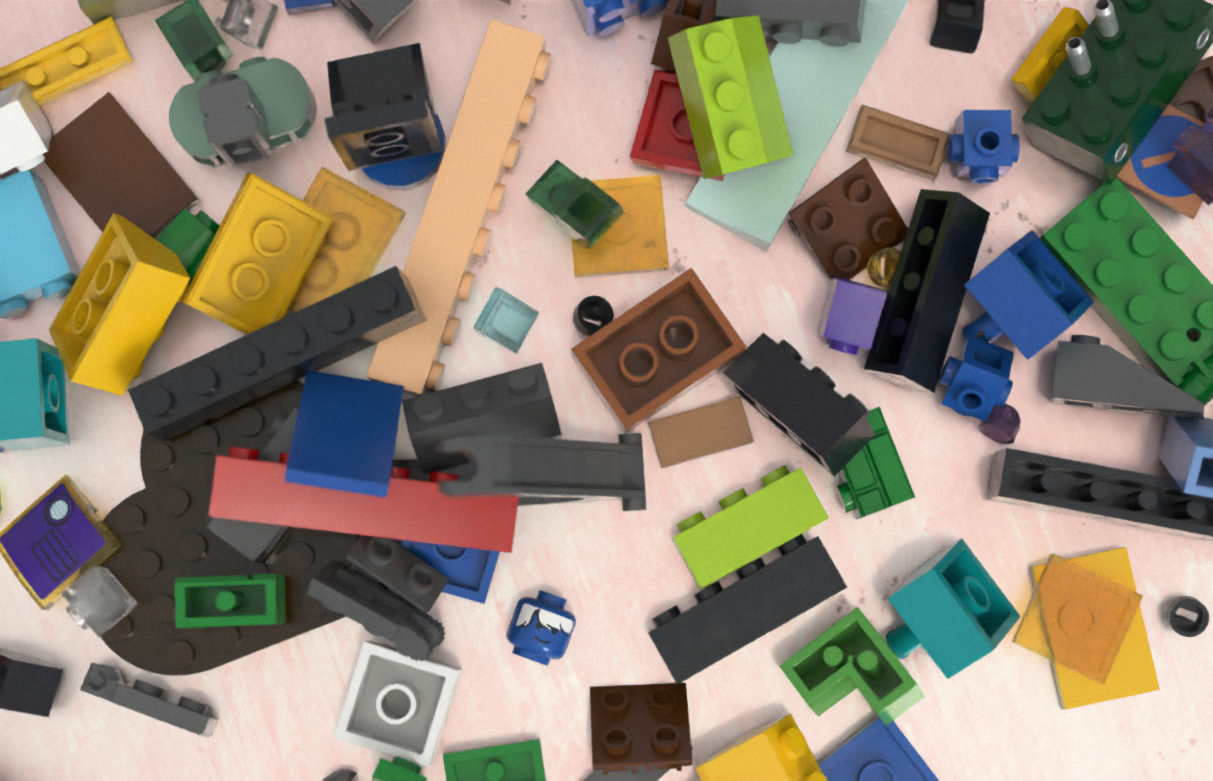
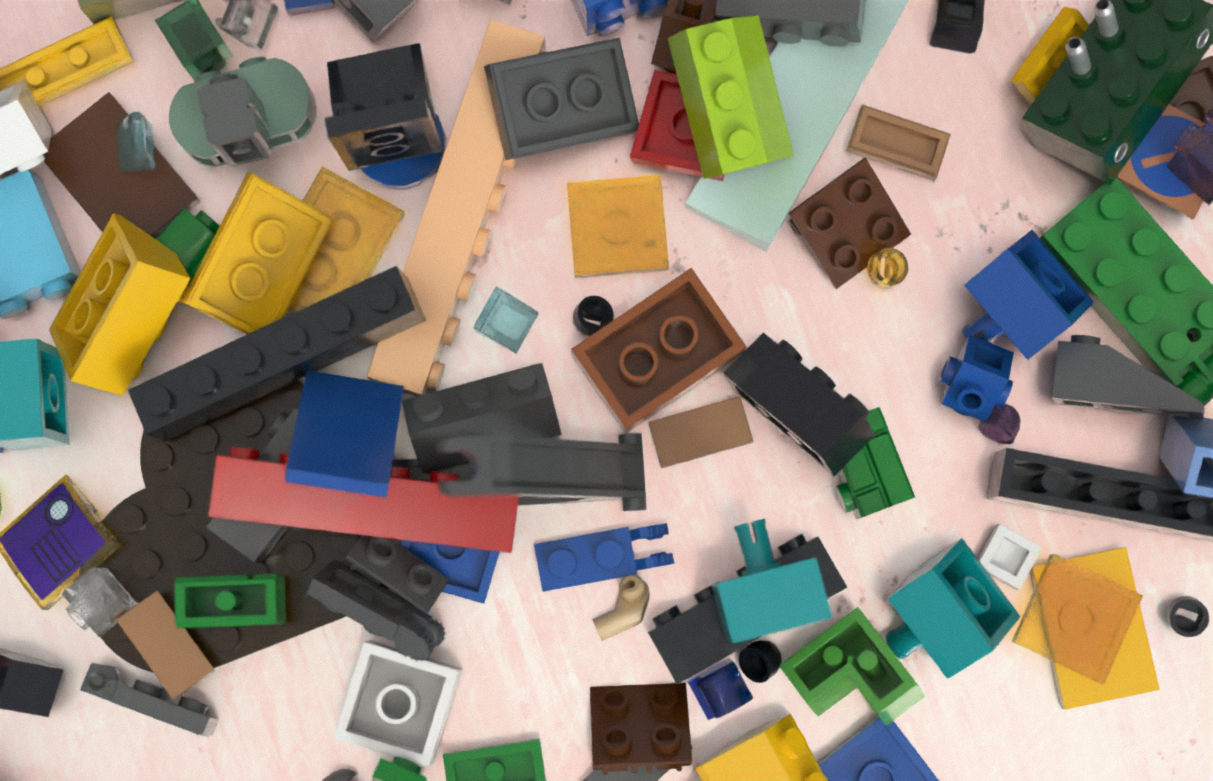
(135, 143): none -> clear light blue slope
(164, 647): none -> medium nougat tile
(541, 628): blue head -> none
(561, 98): none -> dark grey tile
(575, 204): clear green brick -> none
(596, 557): none -> blue hinge
(629, 608): none -> tan arm
(720, 689): none -> clear blue leg
(748, 525): lime brick -> none
(760, 661): none -> black hinge
(768, 594): none -> teal brick
(851, 315): brick -> none
(927, 290): black brick -> none
(983, 145): blue brick -> none
(1009, 556): none -> white plate

